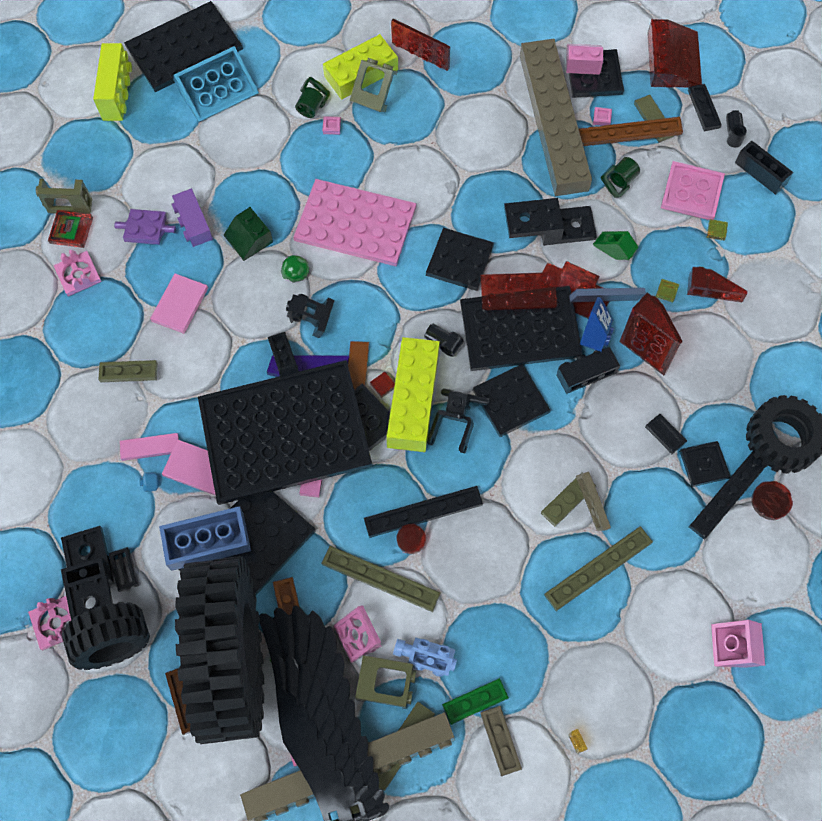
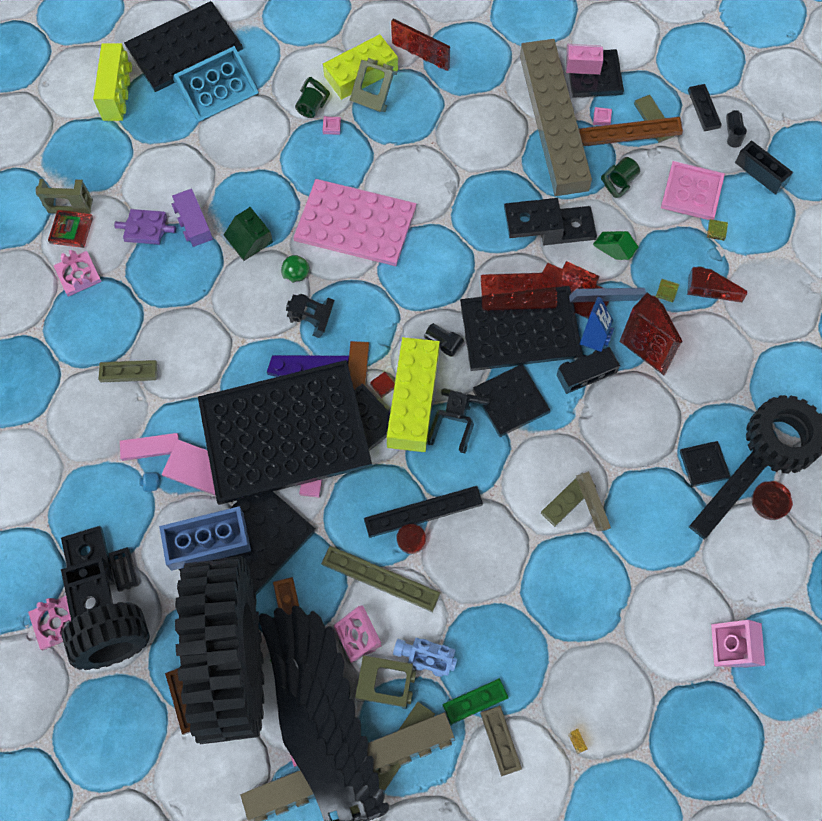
(179, 303): bright pink tile -> none
(283, 354): black tile -> none
(459, 259): black plate -> none
(598, 568): olive tile -> none
(665, 433): black tile -> none
(673, 55): clear red slope -> none

